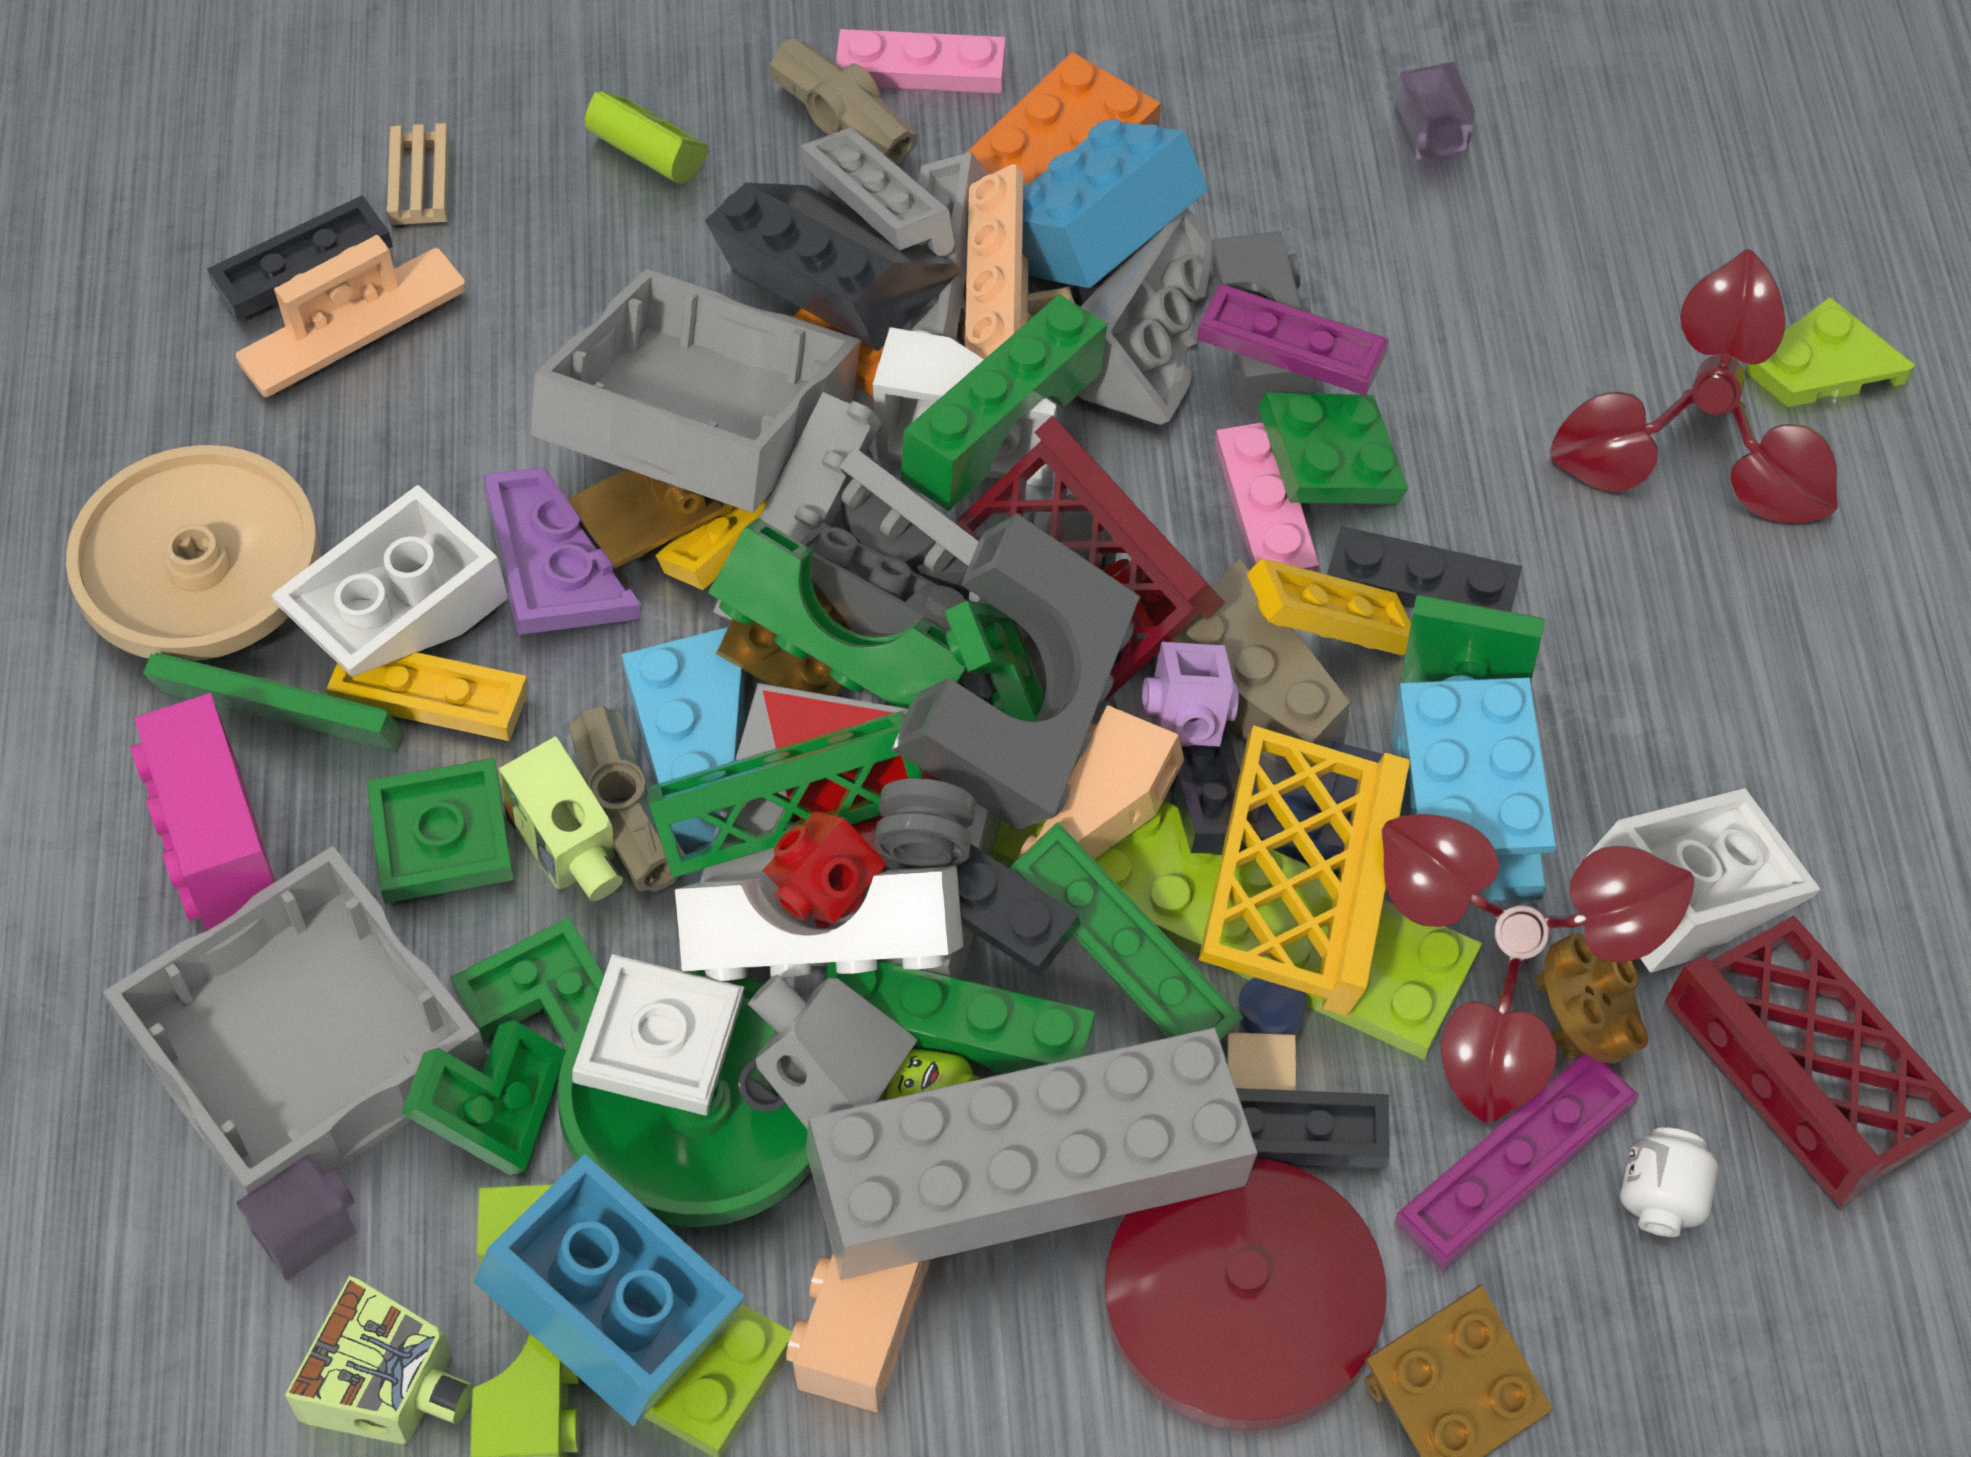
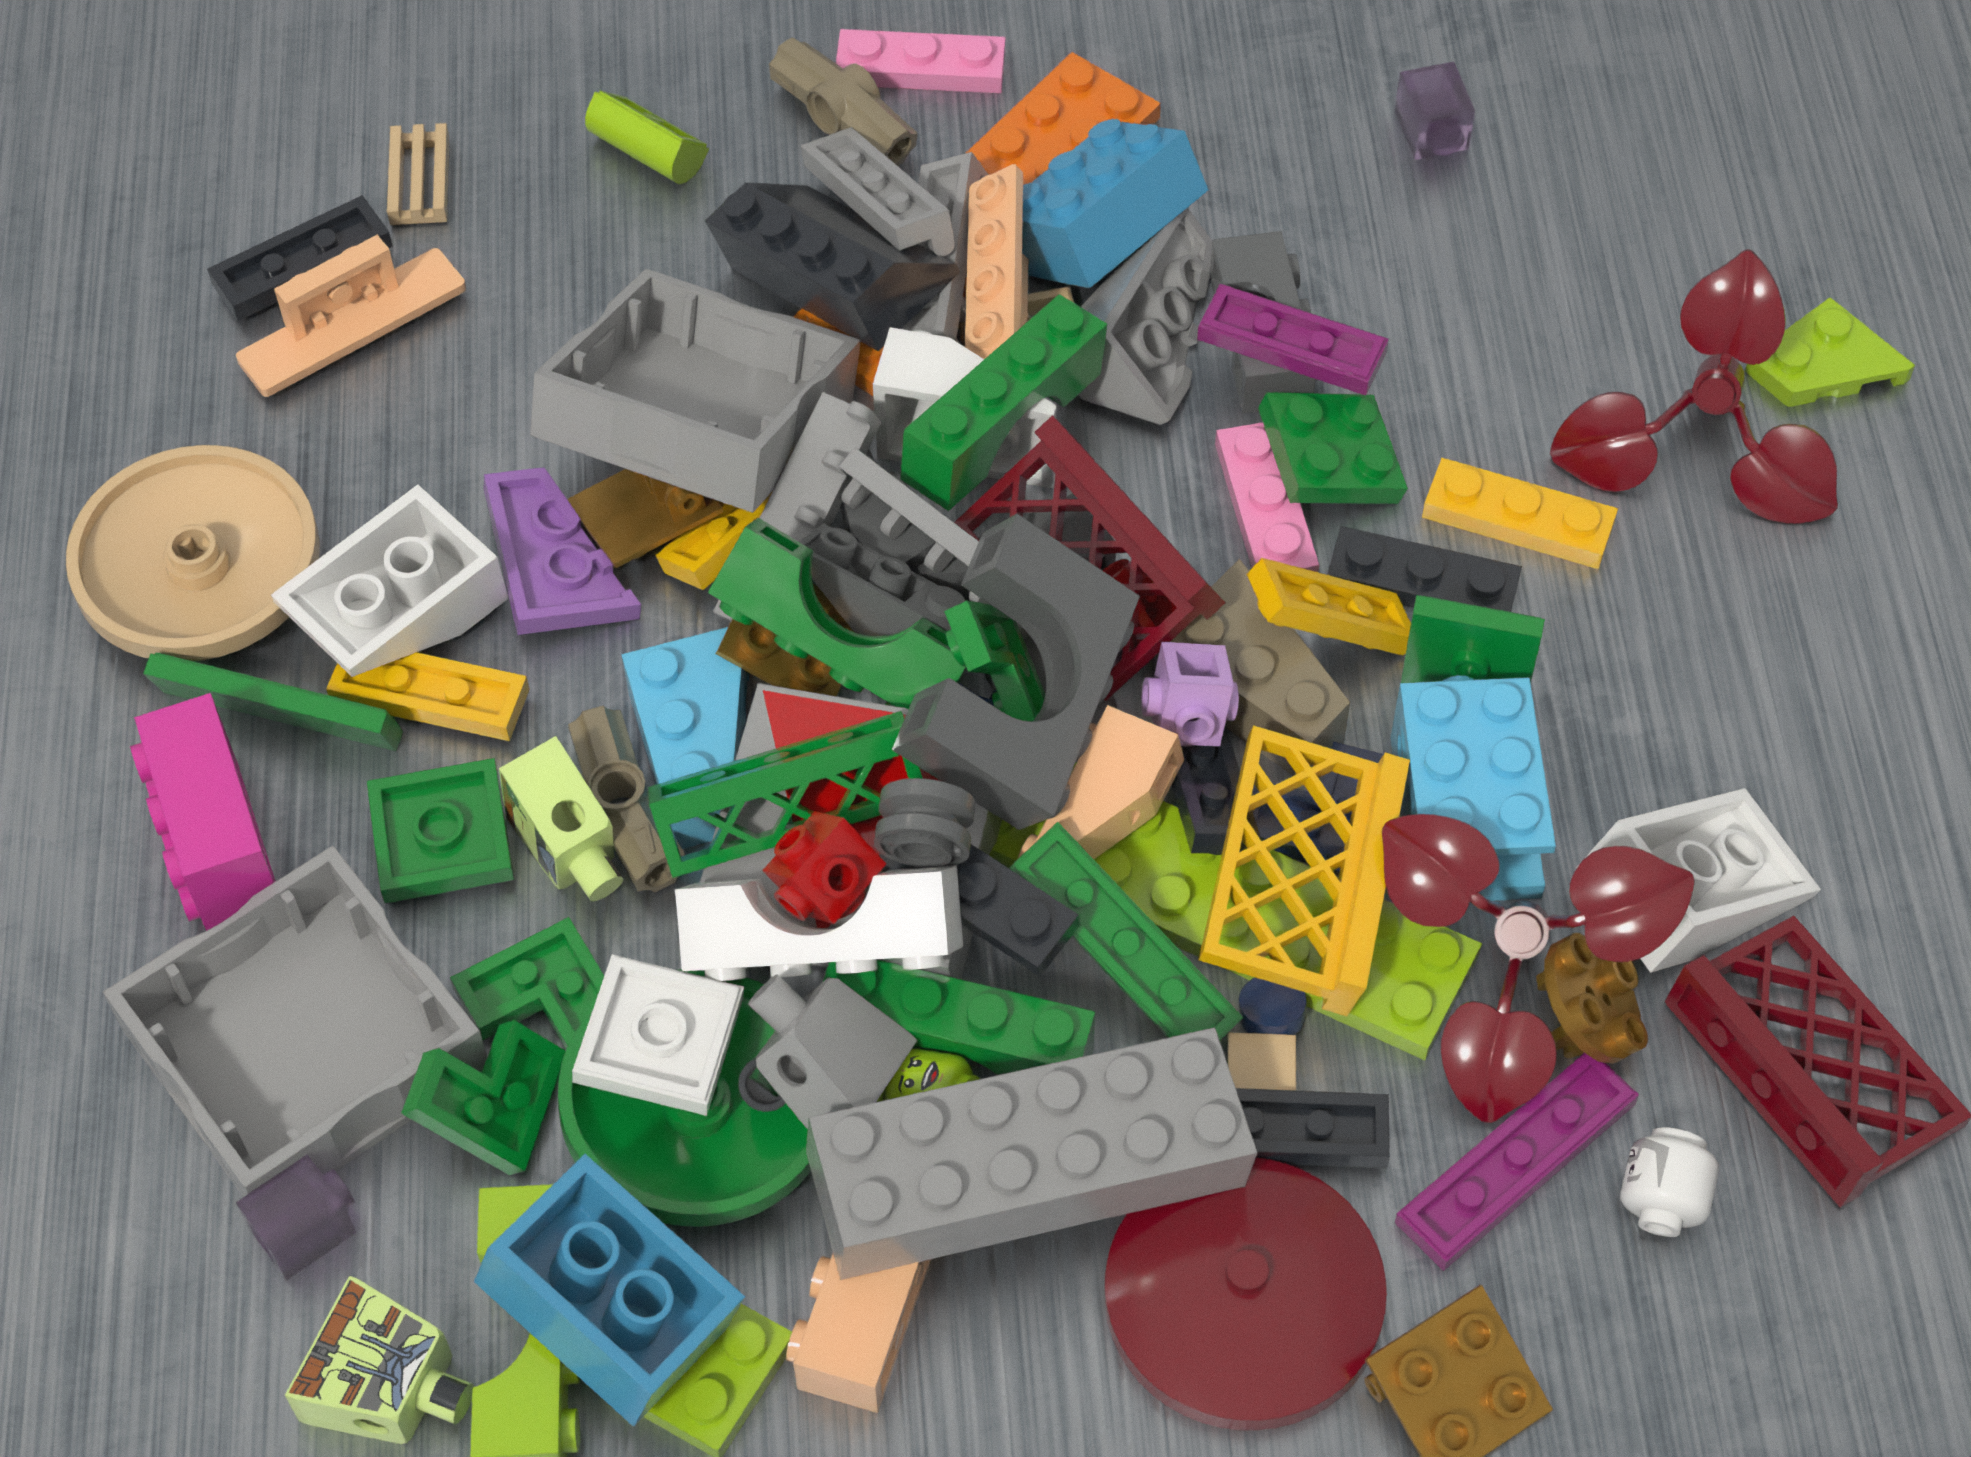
(1519, 513): none -> yellow plate

